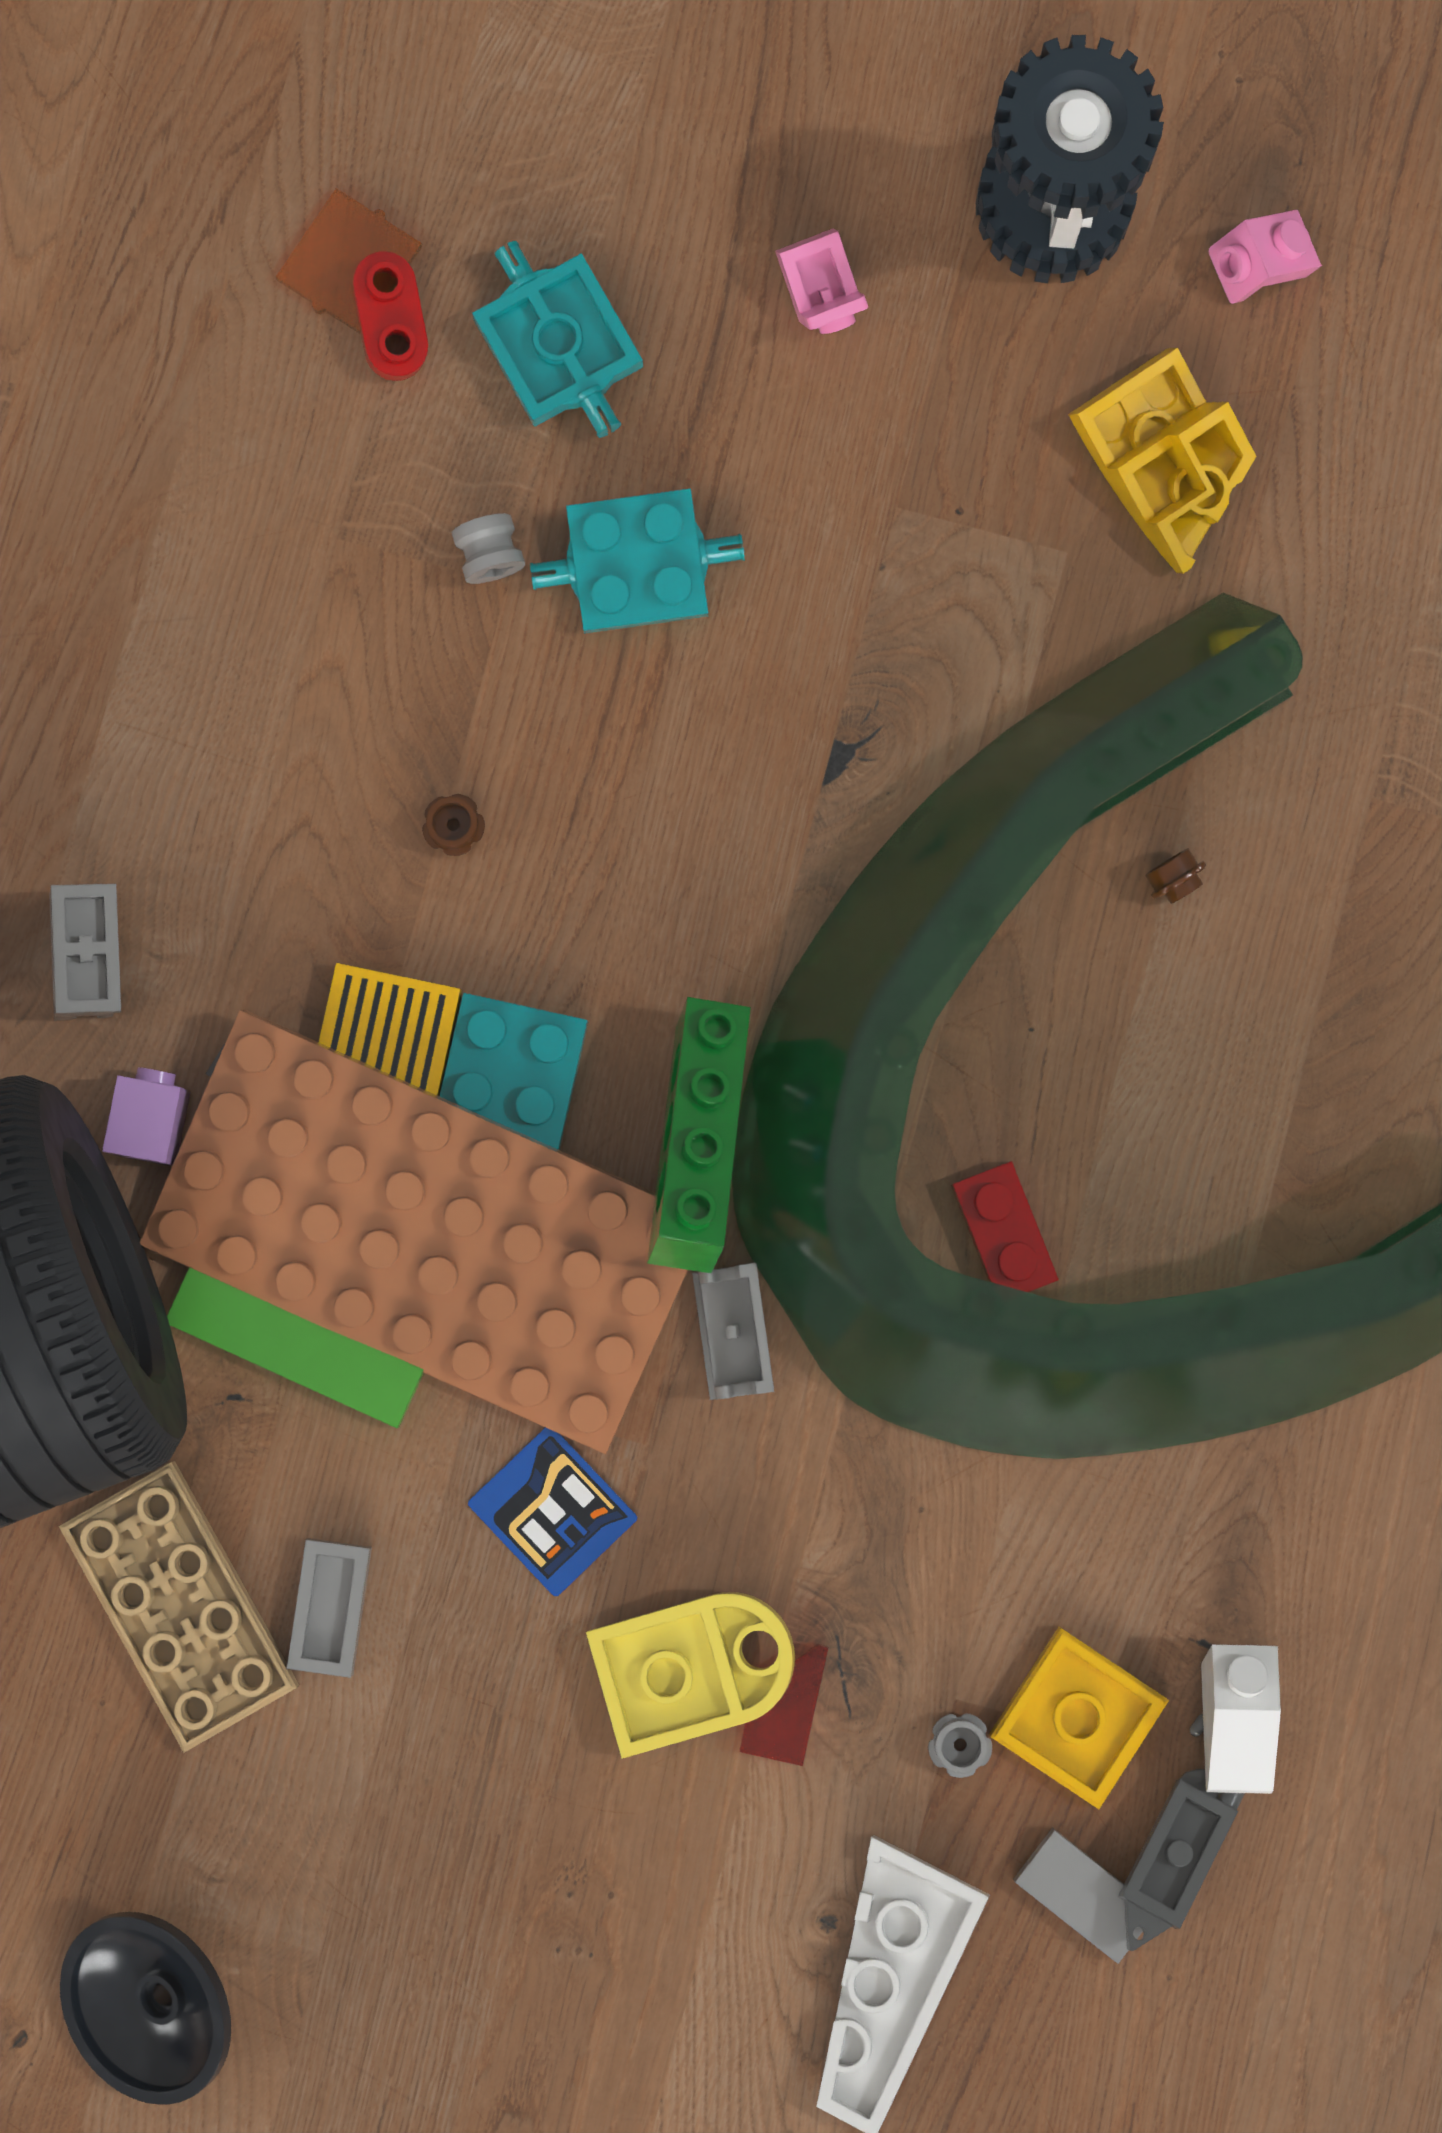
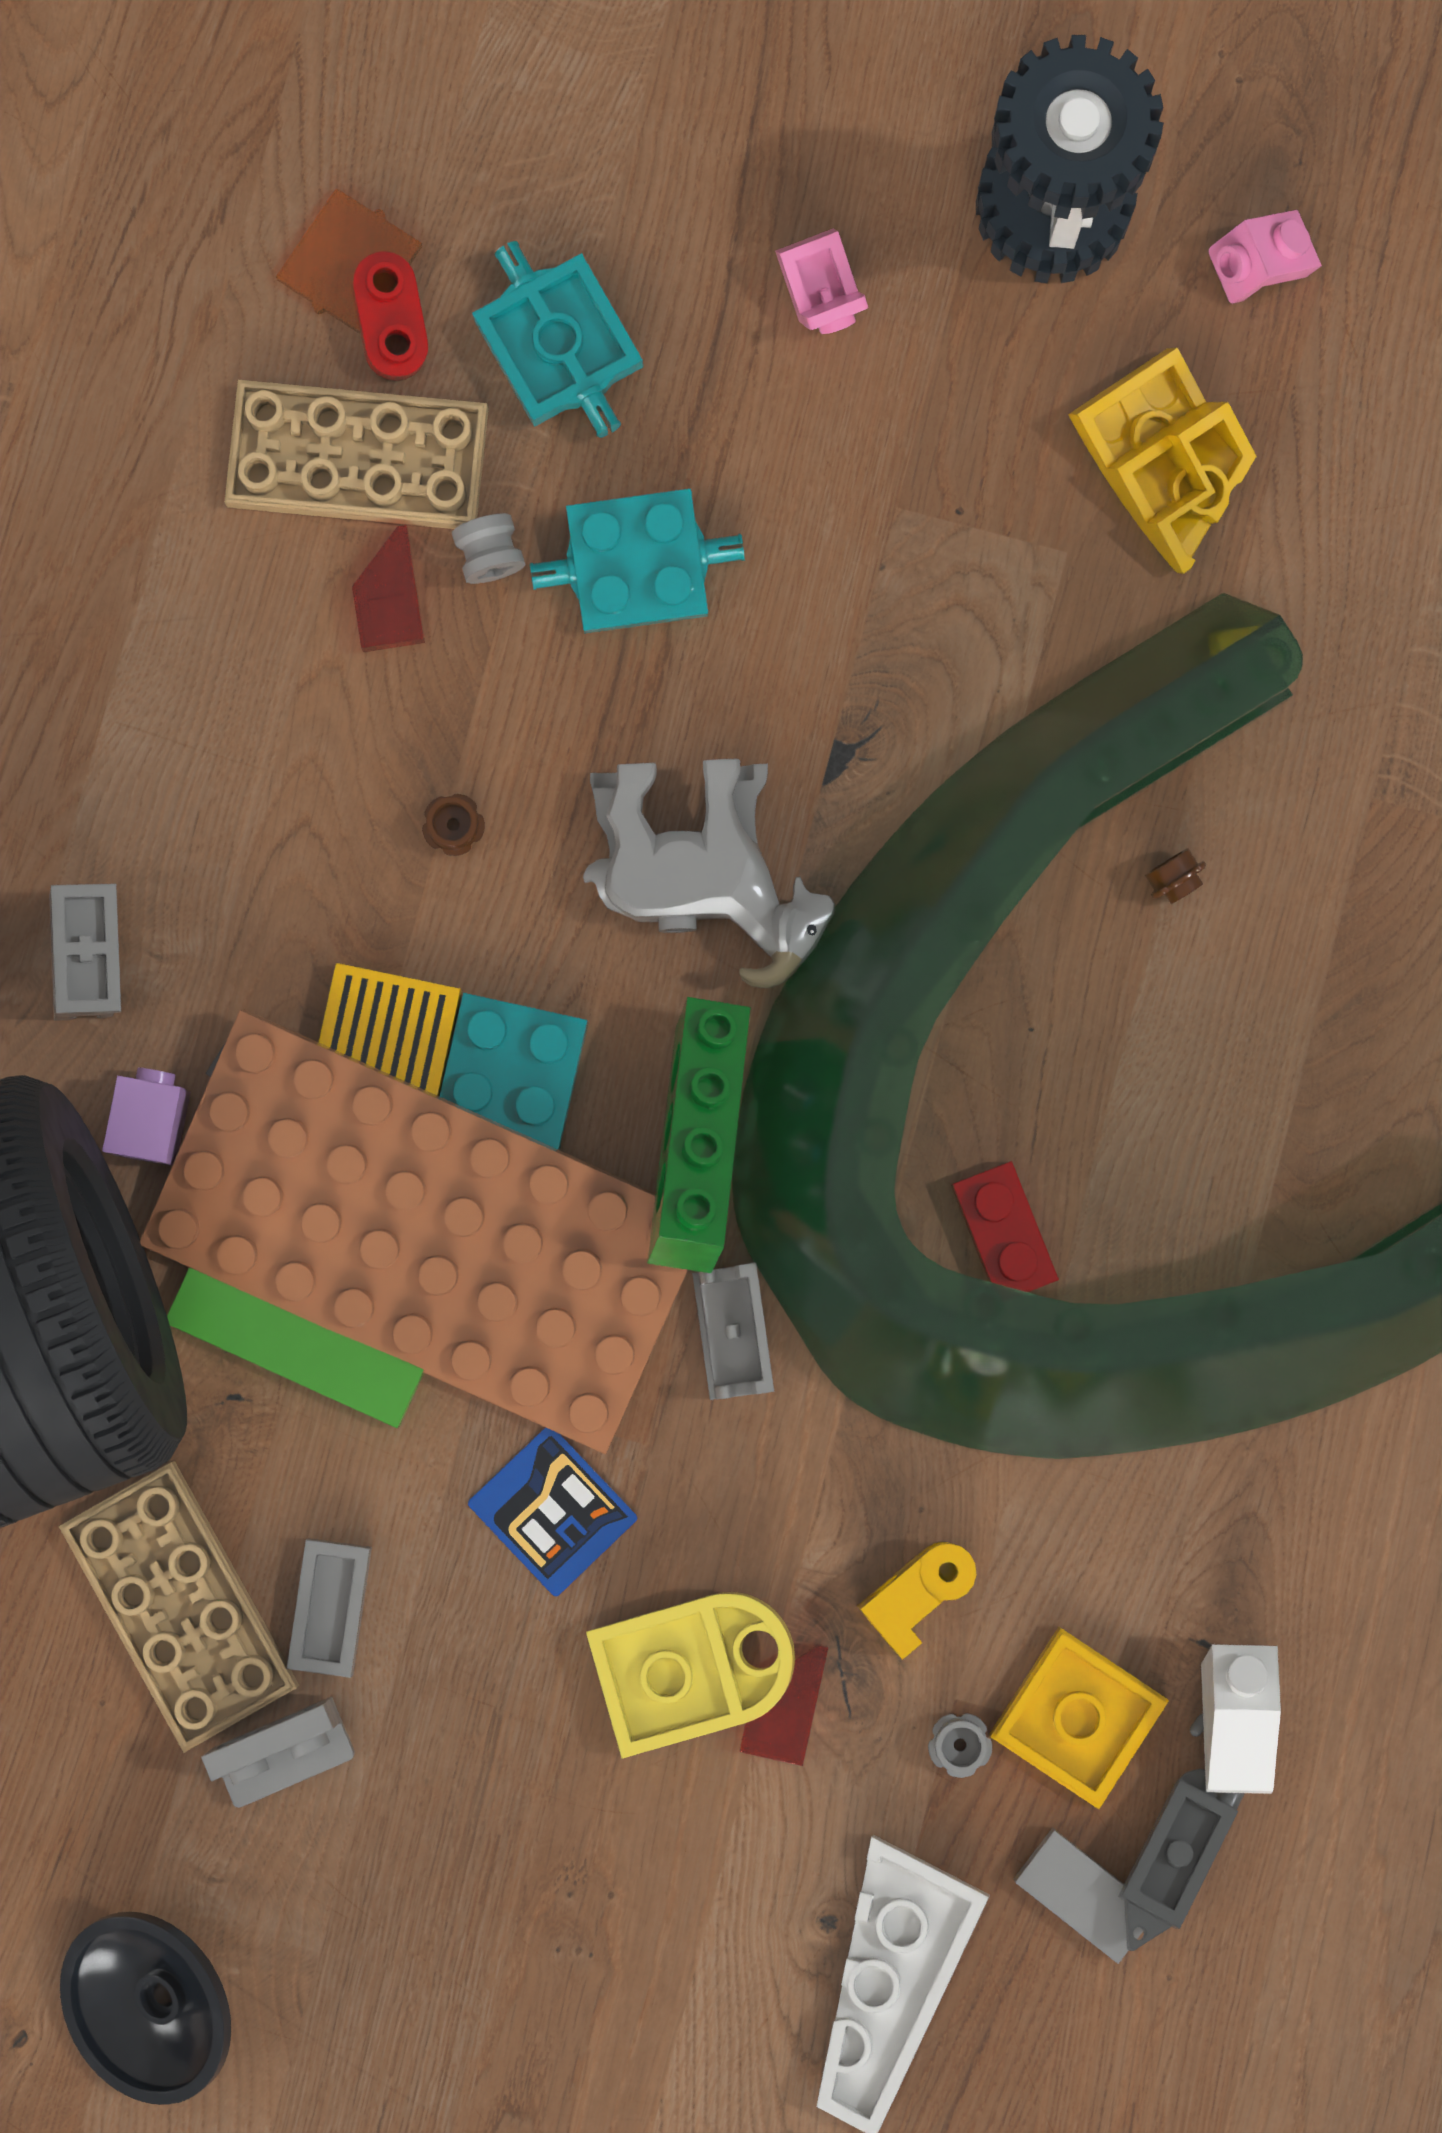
(281, 1753): none -> light grey bracket
(356, 455): none -> tan tile
(388, 597): none -> clear red tile
(704, 872): none -> light grey animal
(932, 1576): none -> yellow leg

